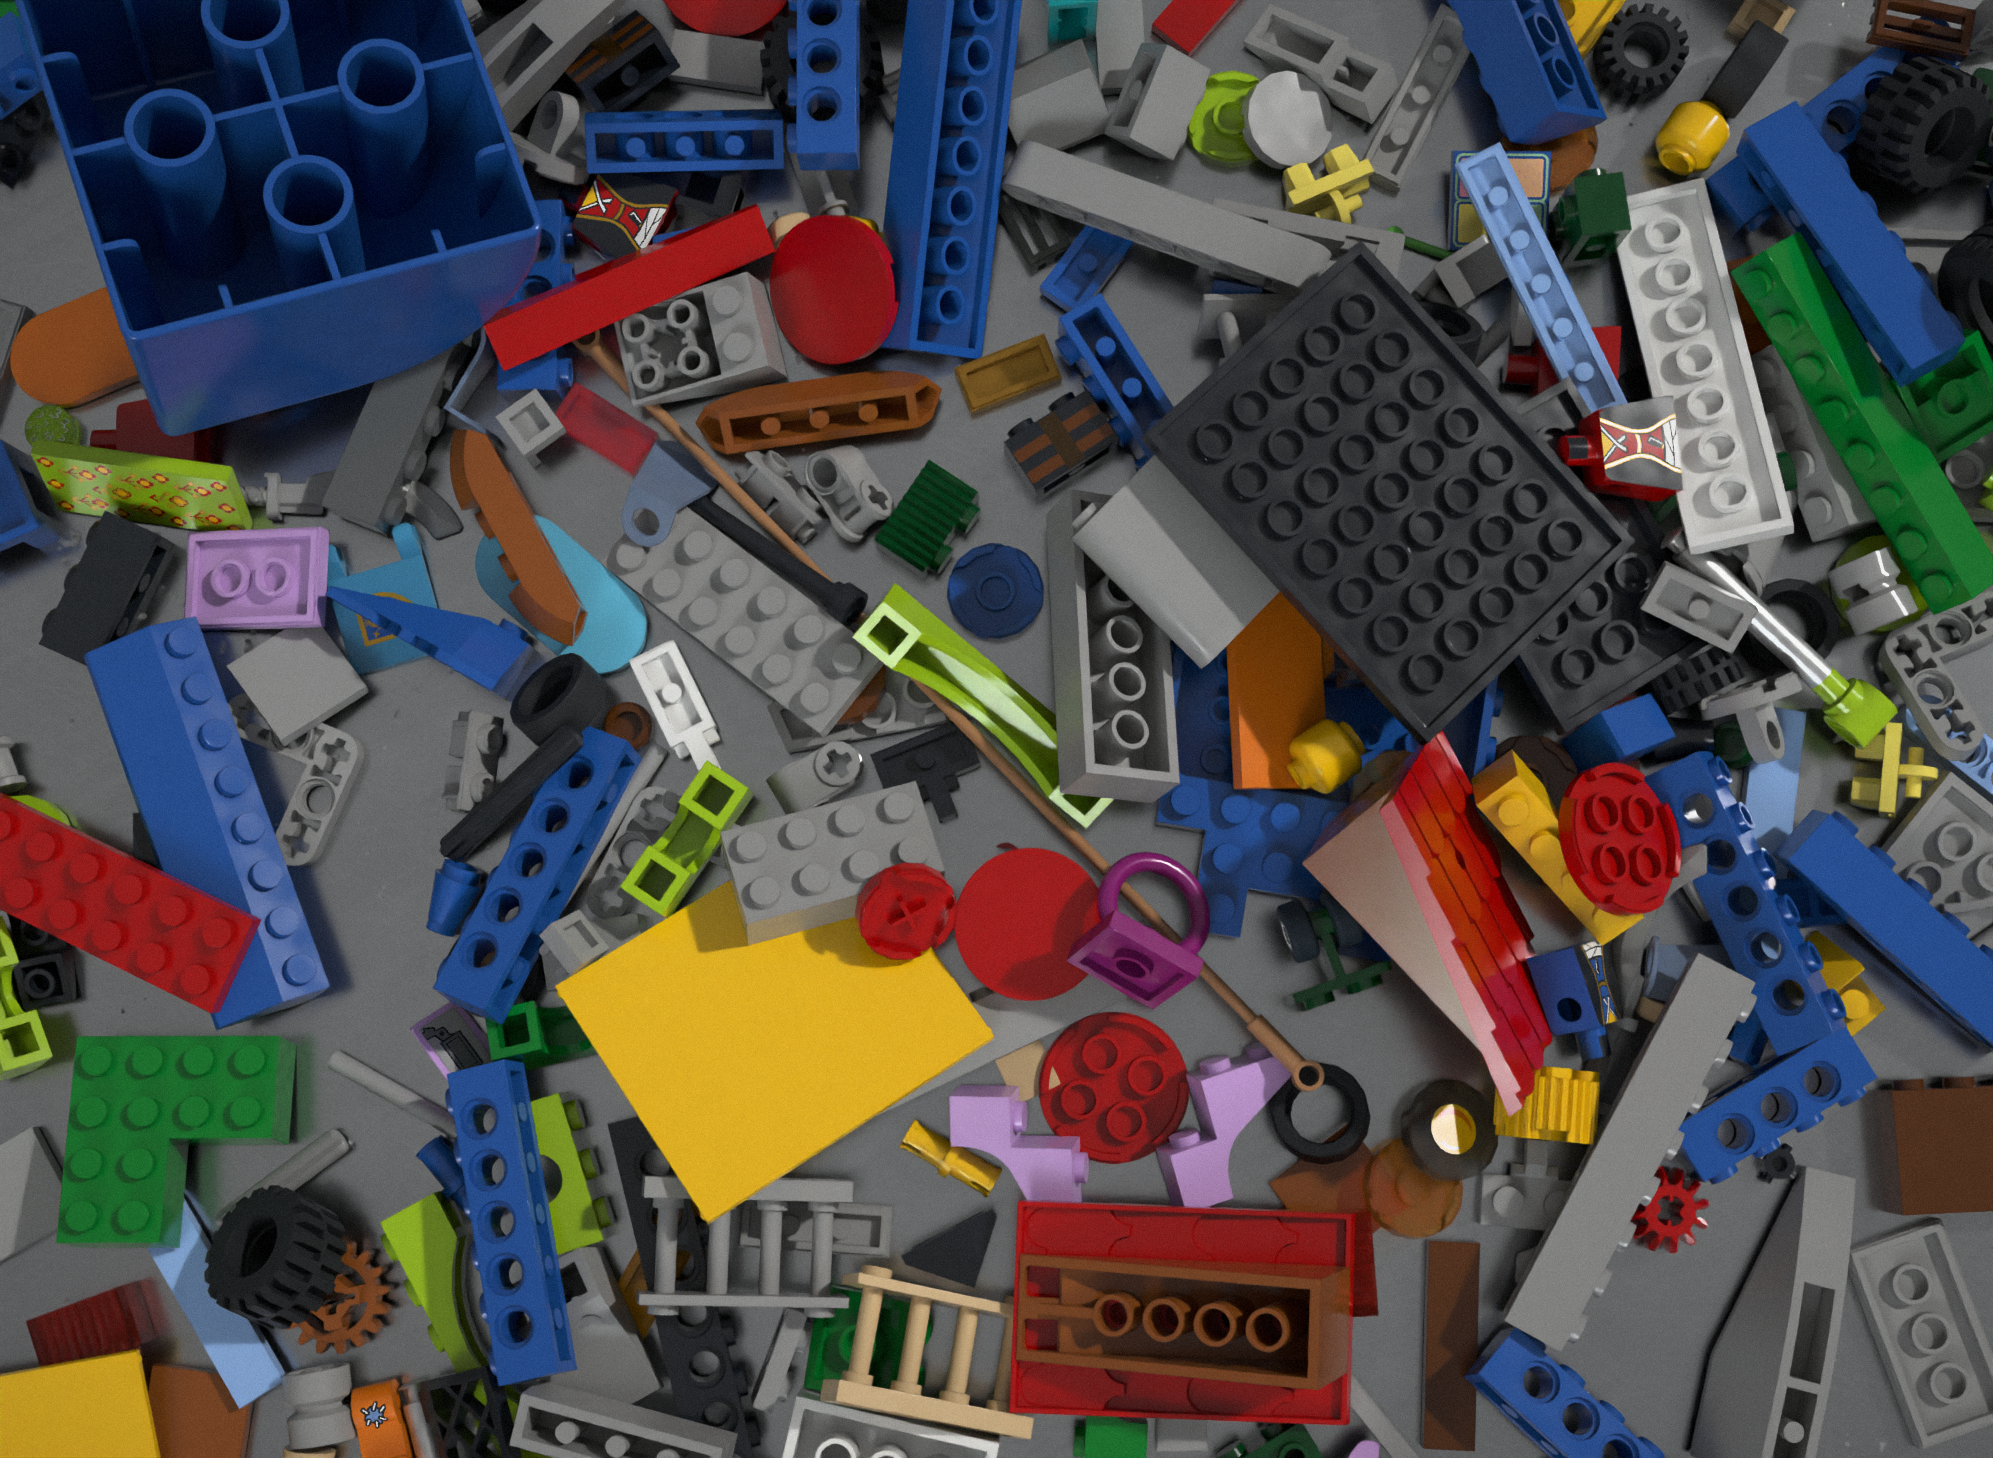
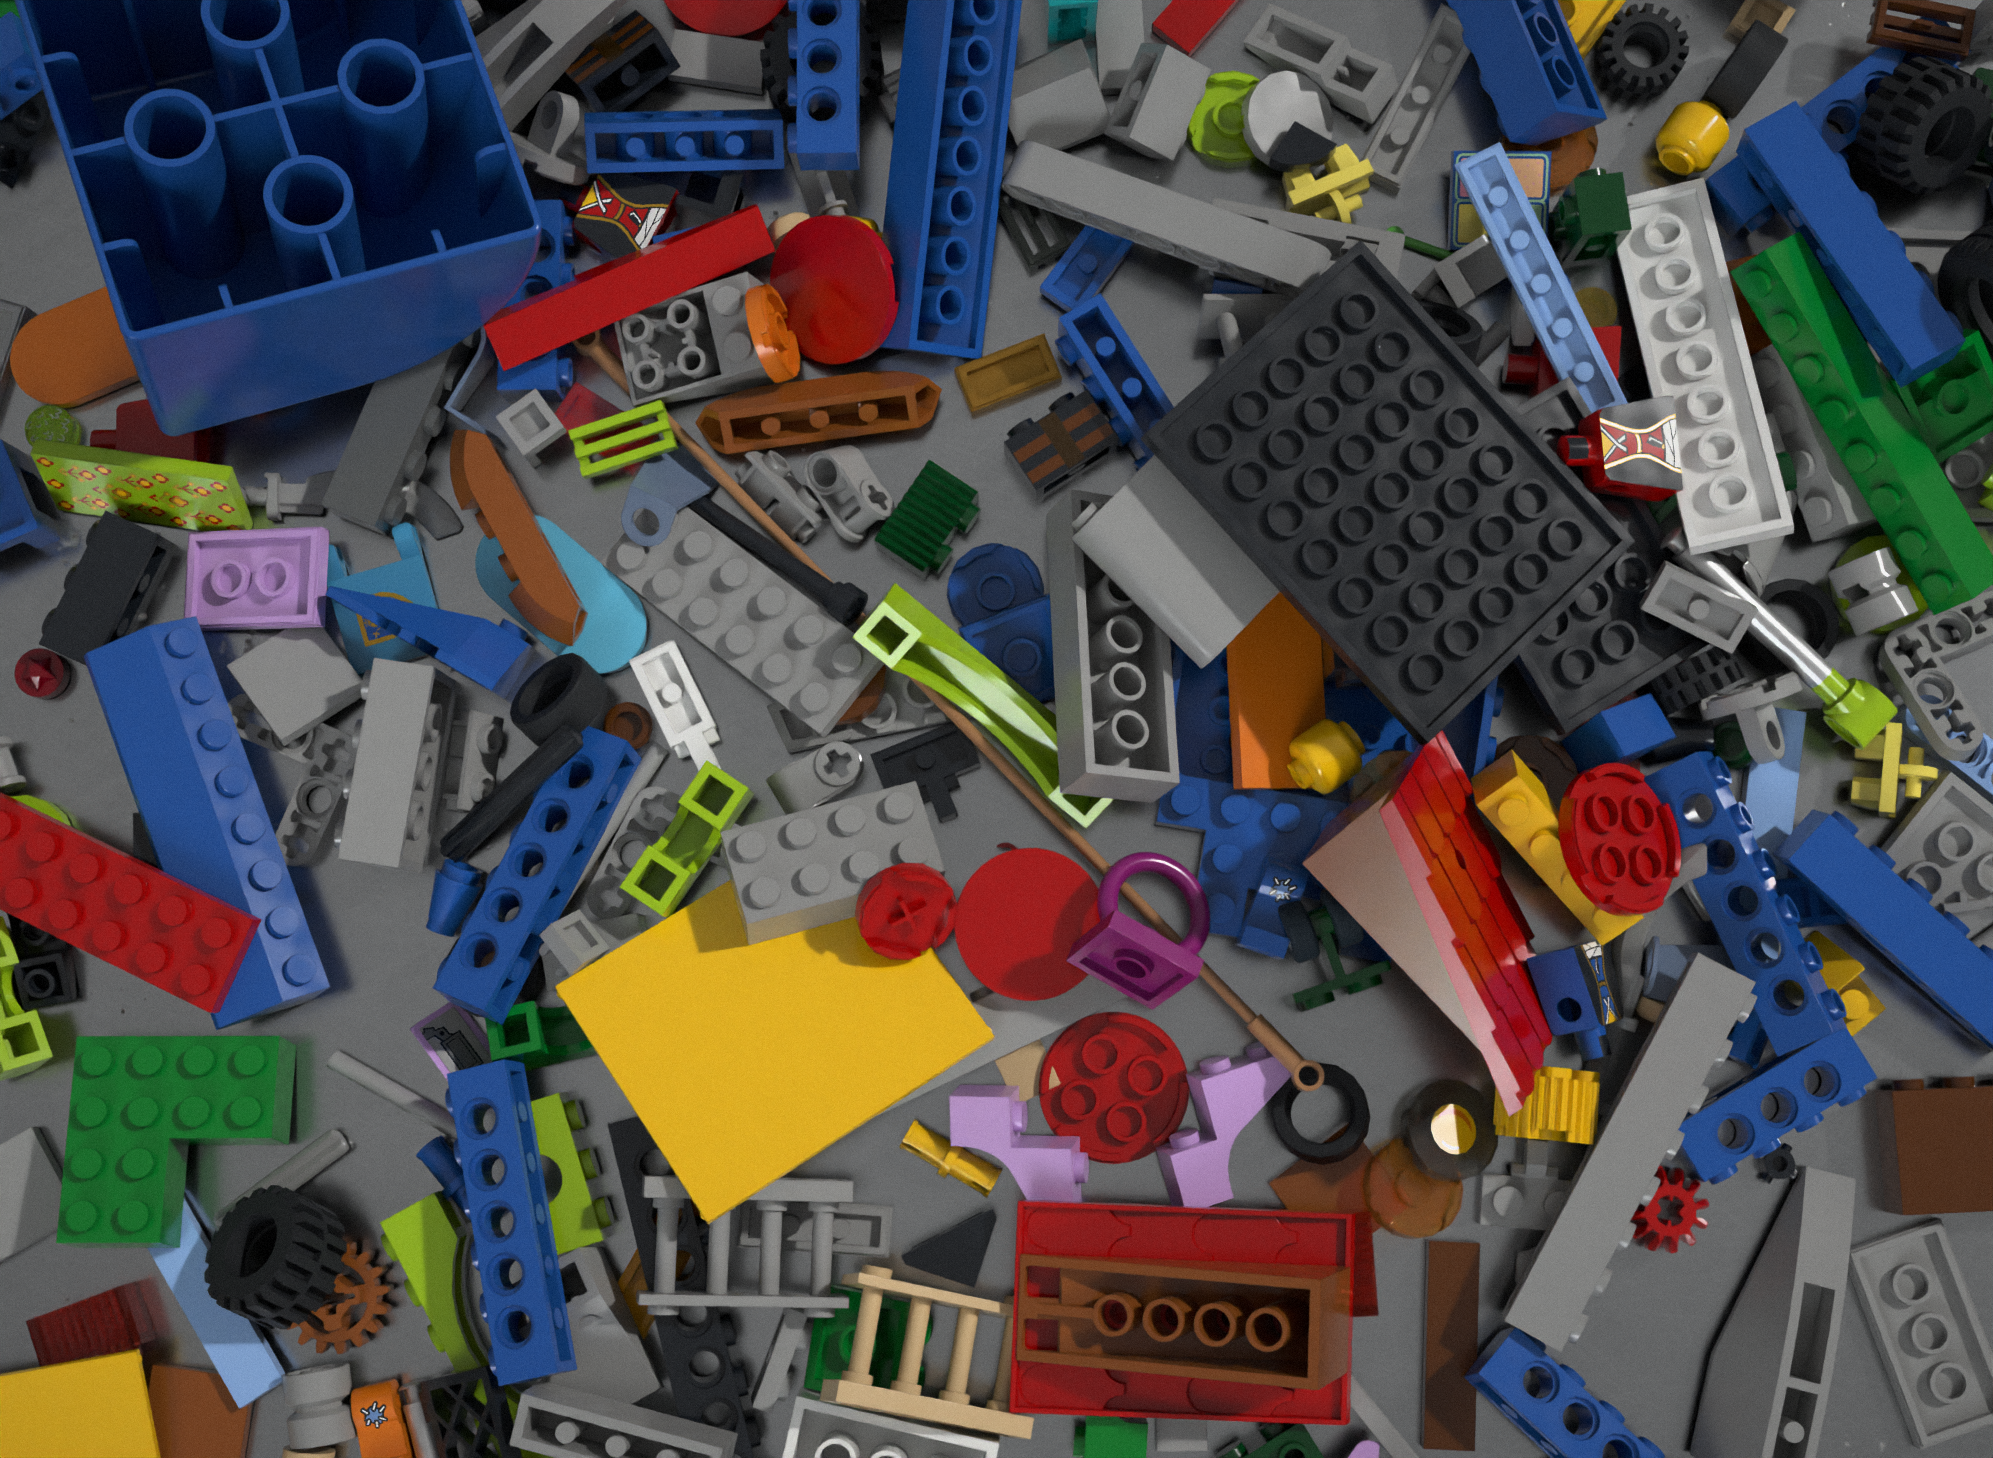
(42, 673): none -> dark red tile
(395, 766): none -> light grey brick
(618, 421): none -> lime tile
(772, 341): none -> orange tile
(1018, 644): none -> blue tile
(1262, 926): none -> blue leg
(1301, 150): none -> black tile
(1597, 306): none -> clear yellow tile

